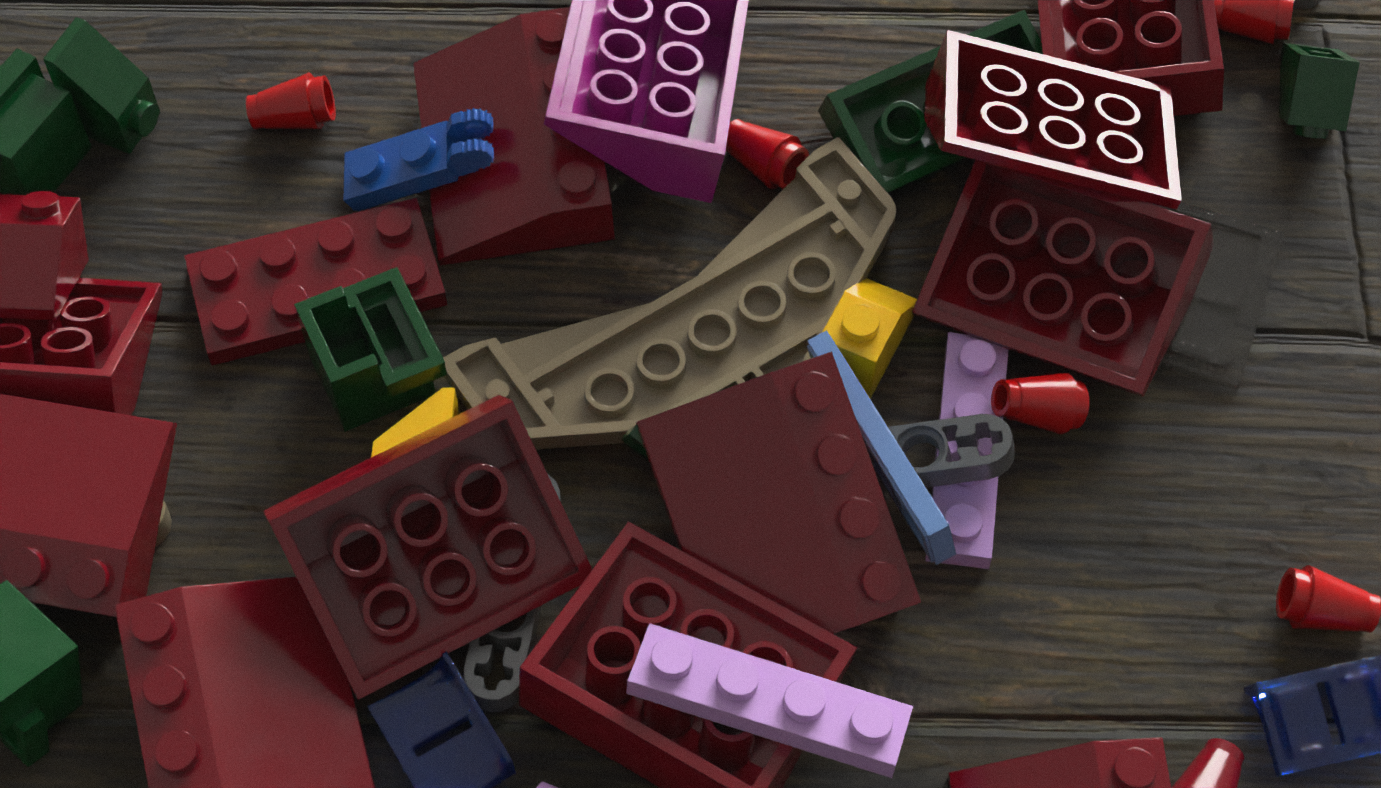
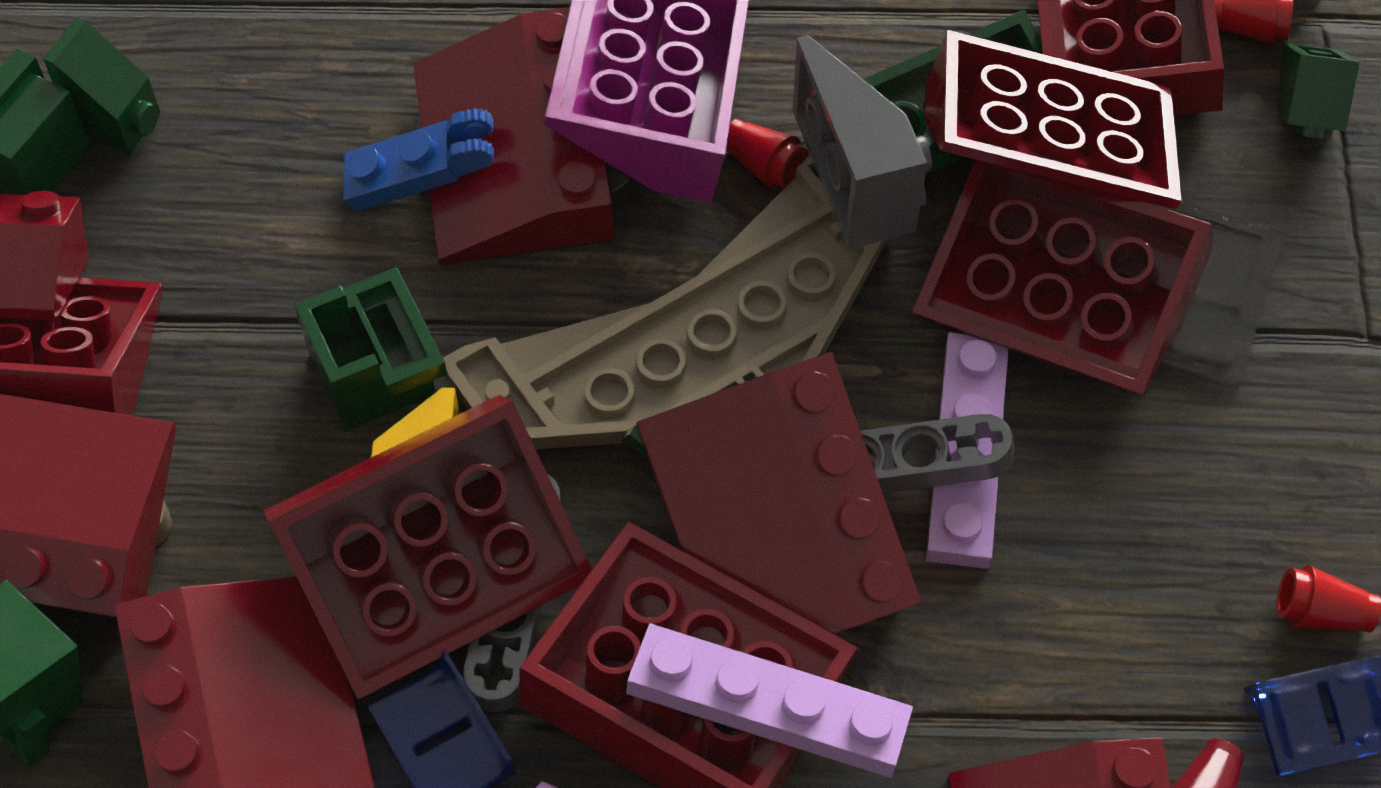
(251, 286): dark red plate -> none
(294, 104): red cone -> none
(859, 148): none -> dark grey slope
(870, 328): yellow slope -> none
(891, 462): medium blue tile -> none
(1042, 401): red cone -> none

